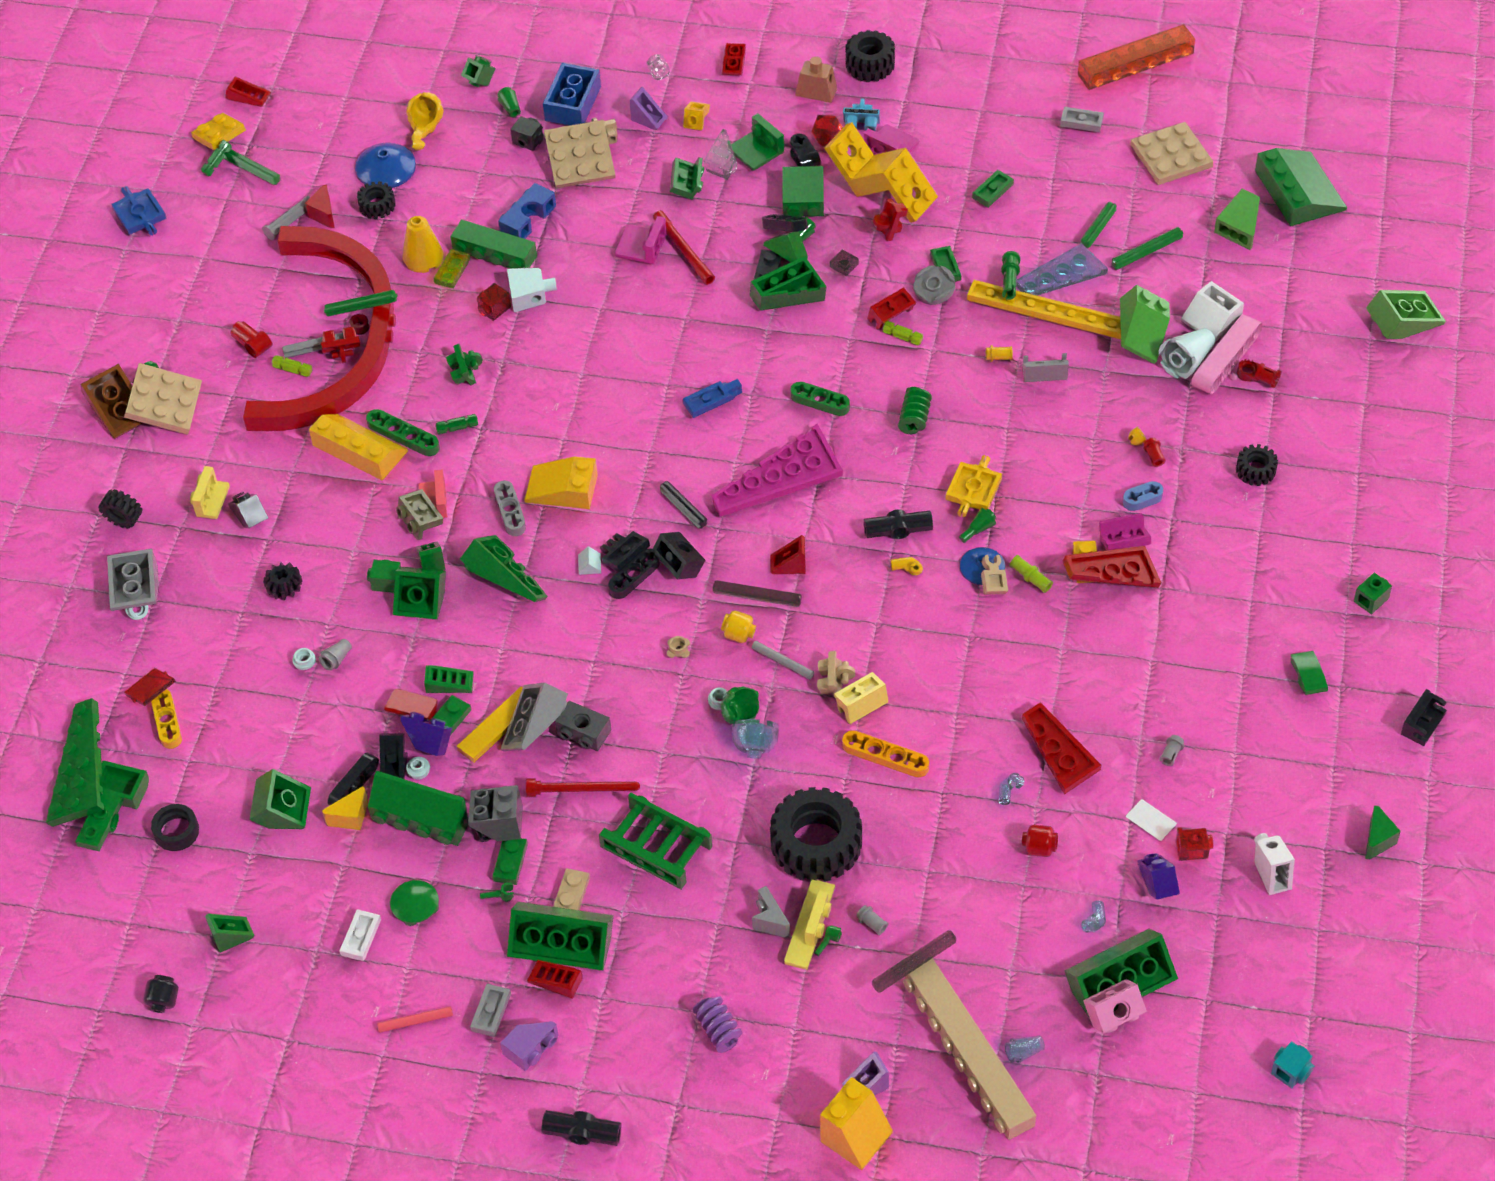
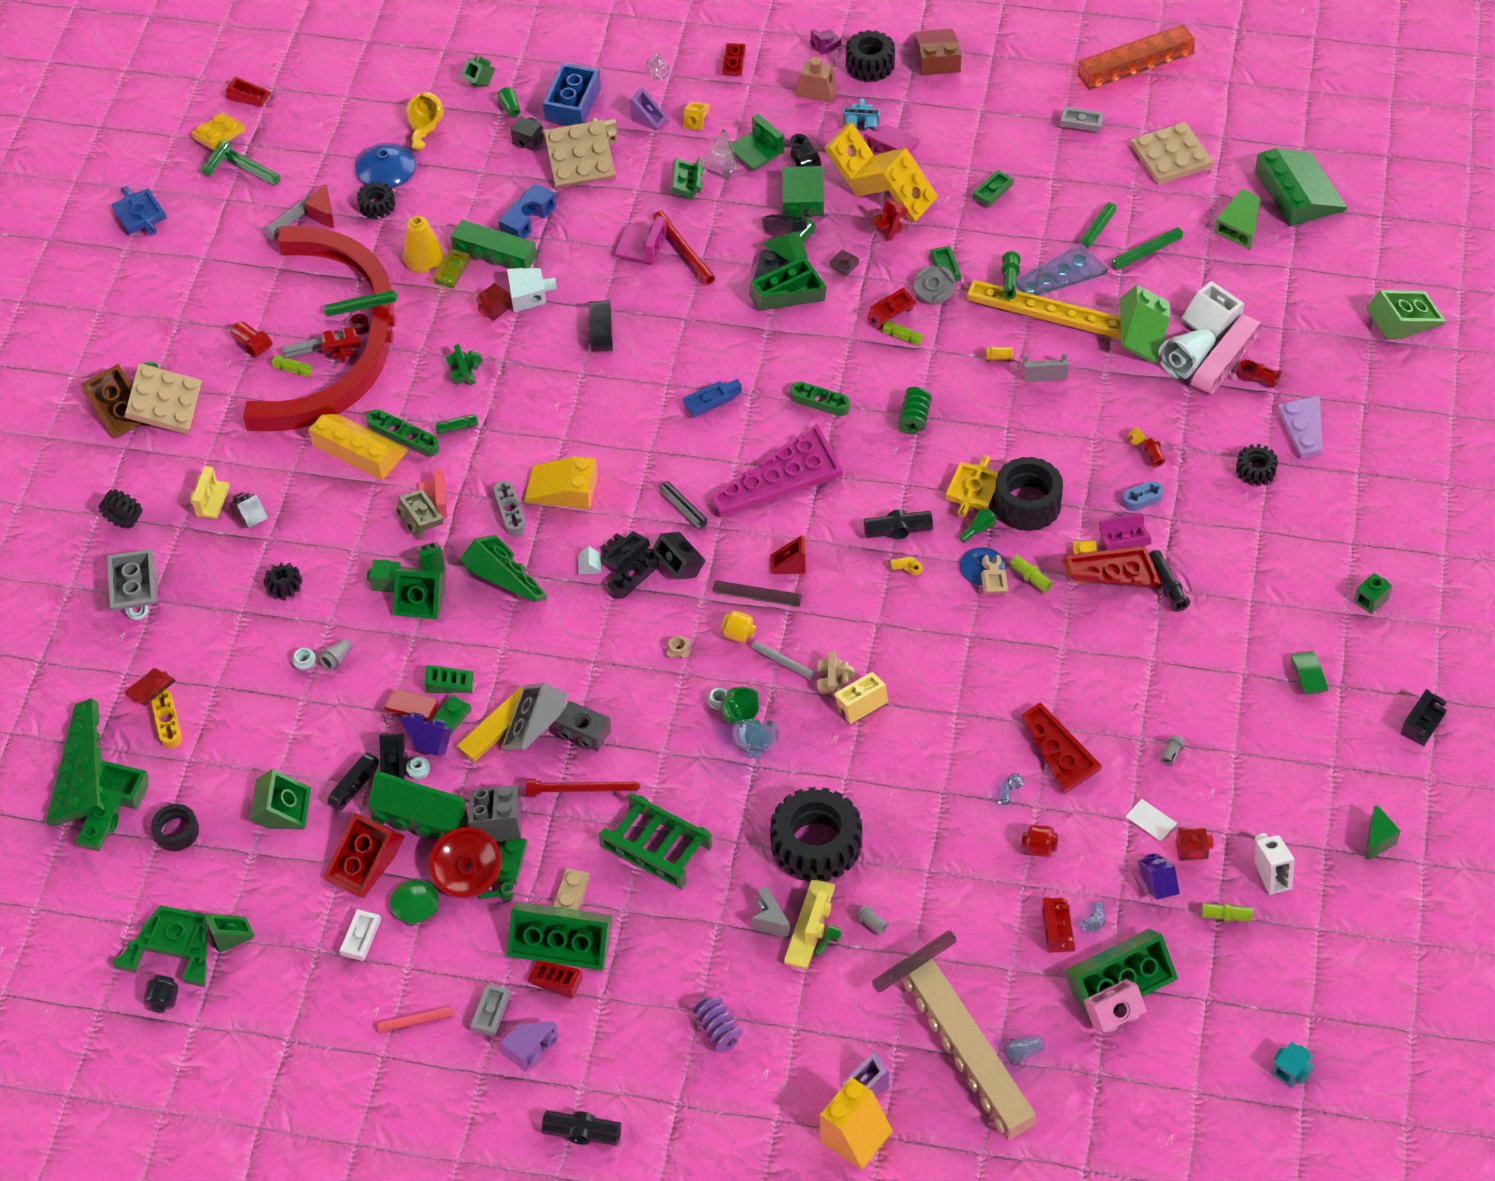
(173, 934): none -> green wing
(348, 811): yellow slope -> none
(363, 855): none -> red slope
(456, 851): none -> red dish
(600, 326): none -> black beam
(824, 41): none -> magenta bracket
(825, 129): clear red brick -> none
(887, 750): light orange beam -> none
(938, 51): none -> dark orange slope
(1028, 473): none -> black tyre
(1057, 925): none -> red hinge
(1171, 587): none -> black pin
(1227, 912): none -> lime pin
(1303, 425): none -> lavender wing

